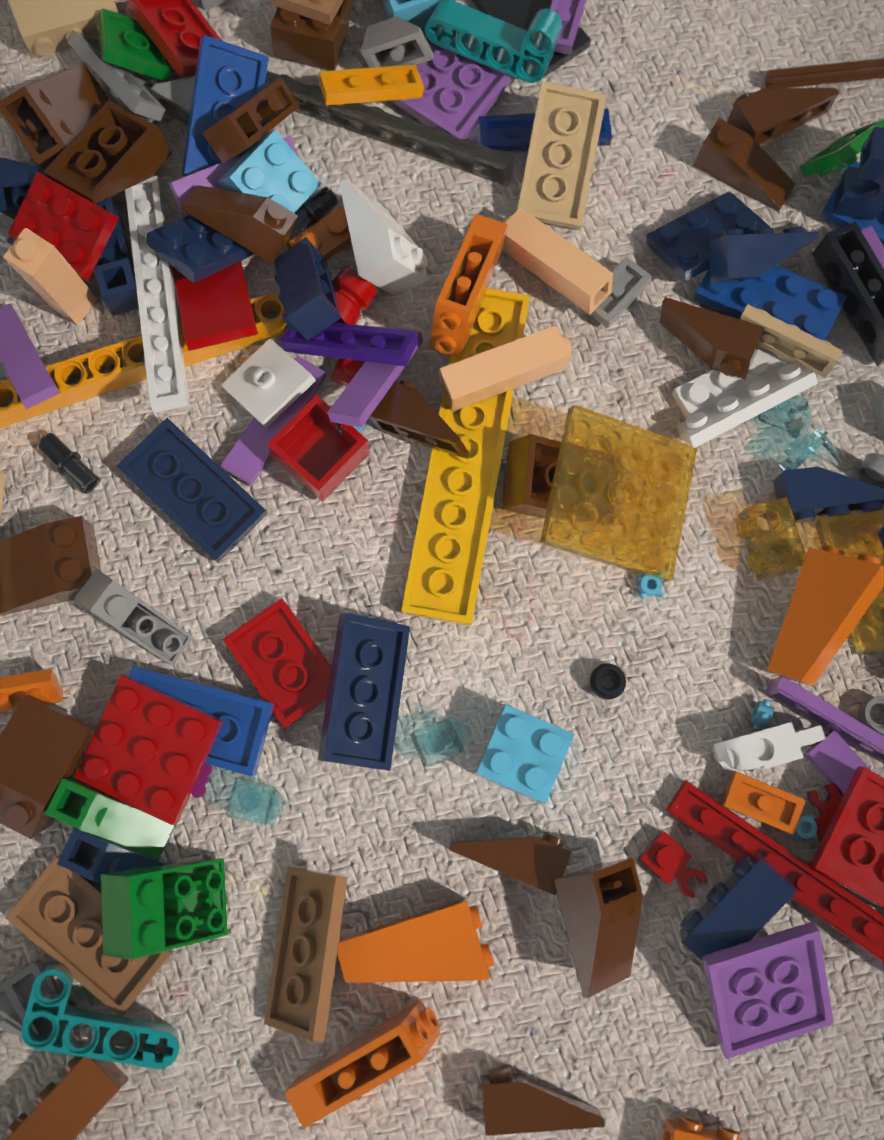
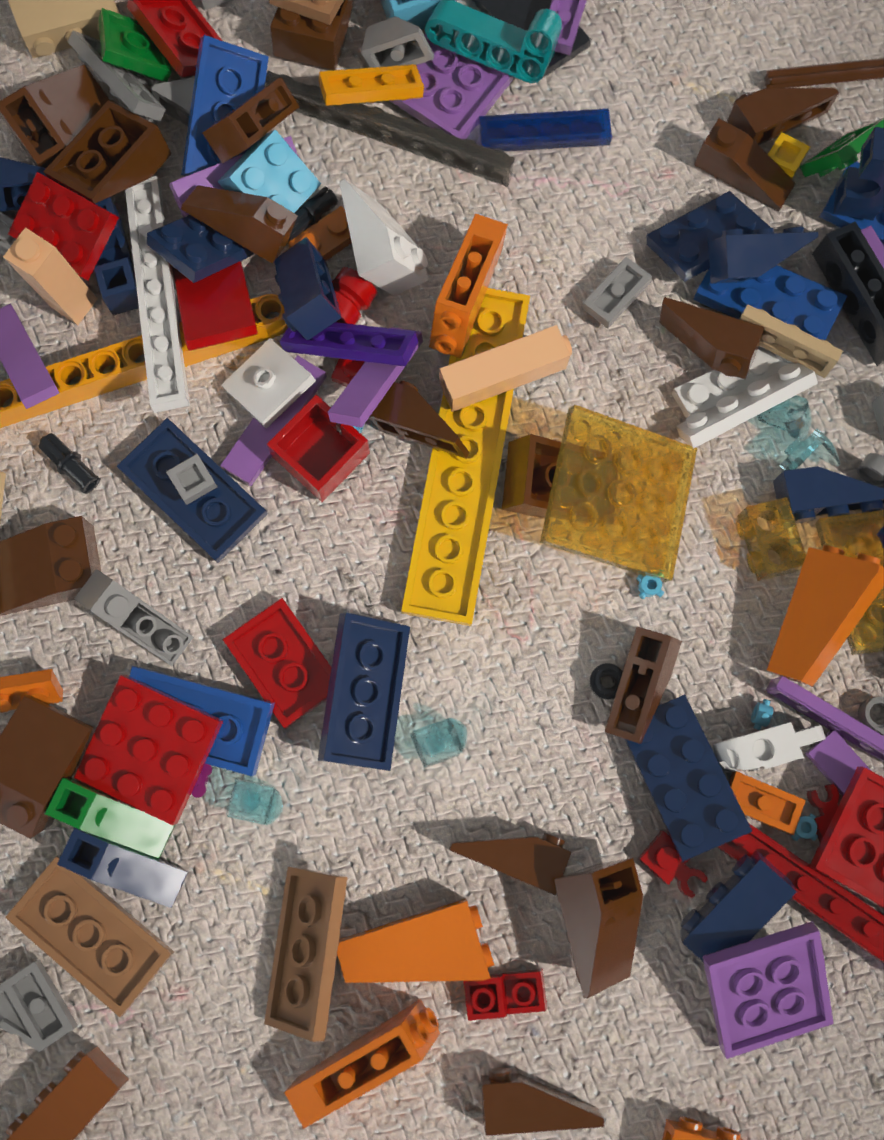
(103, 1026): teal beam -> none
(162, 907): green slope -> none
(191, 479): none -> light grey plate
(505, 995): none -> red slope
(524, 754): medium azure brick -> none
(556, 261): light nougat brick -> none
(561, 154): tan plate -> none
(642, 683): none -> reddish brown slope
(687, 781): none -> dark blue plate
(788, 153): none -> yellow plate

